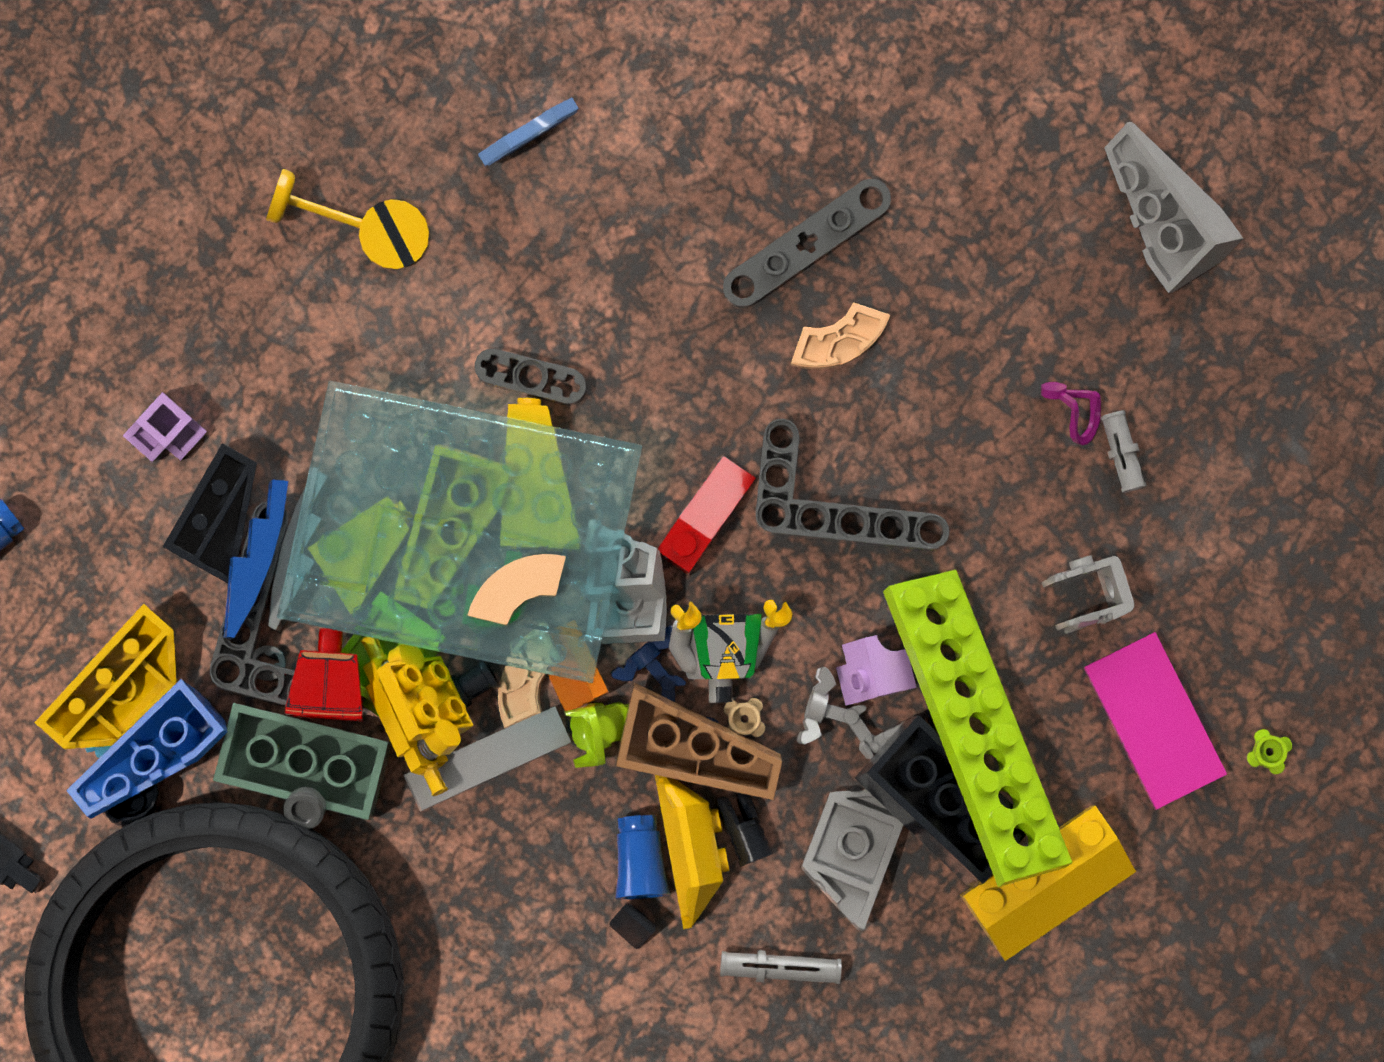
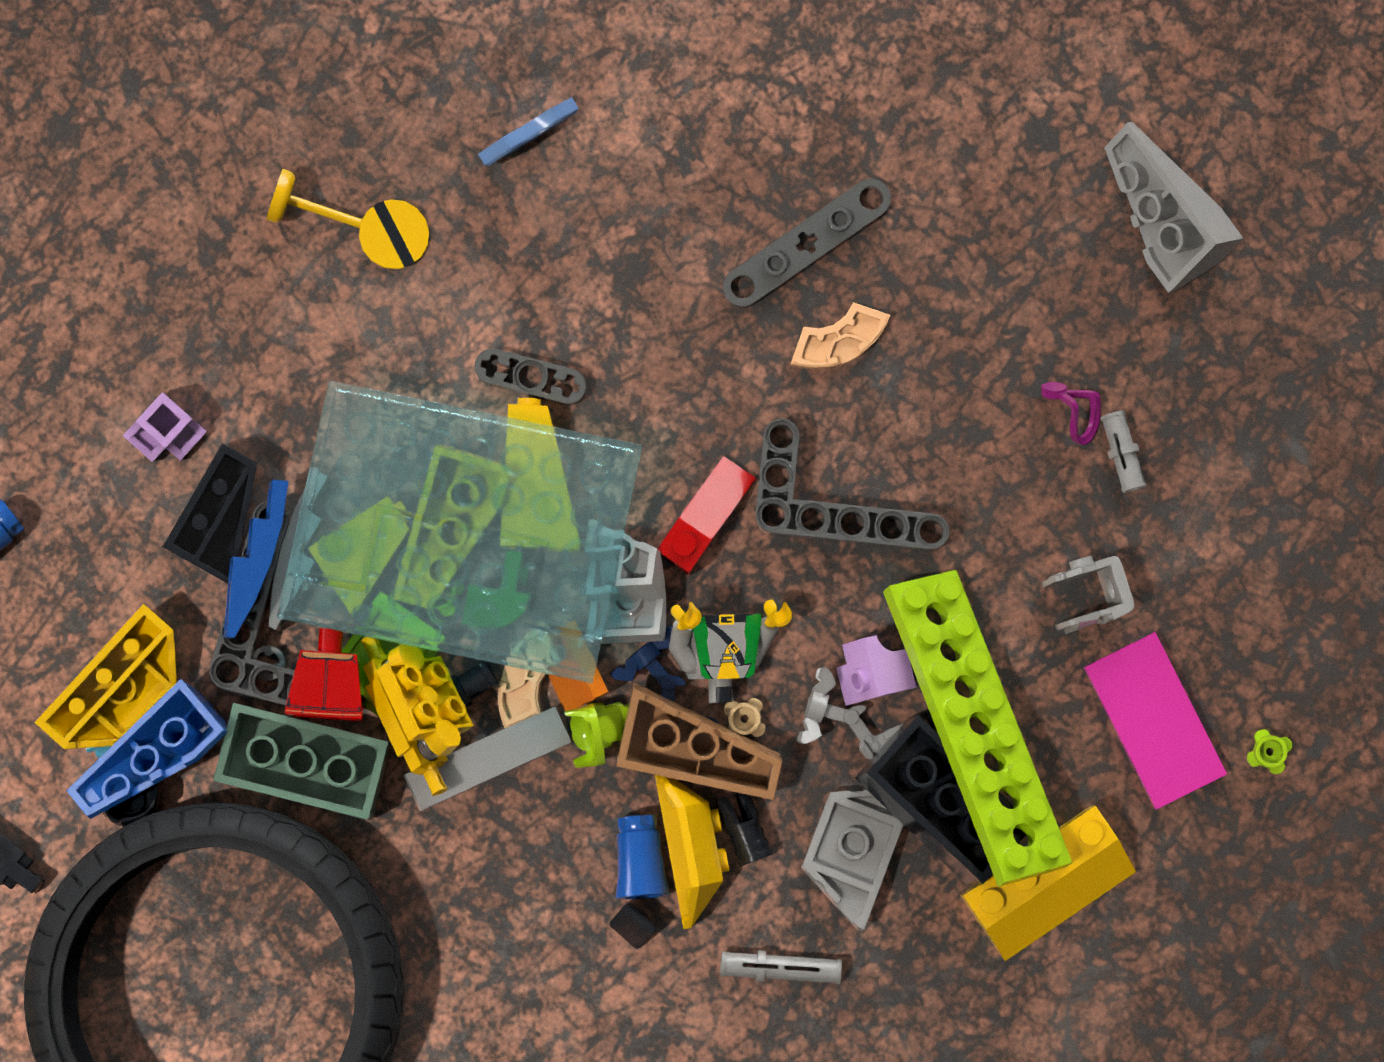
(305, 807): dark grey tile -> none
(515, 585): light nougat tile -> none

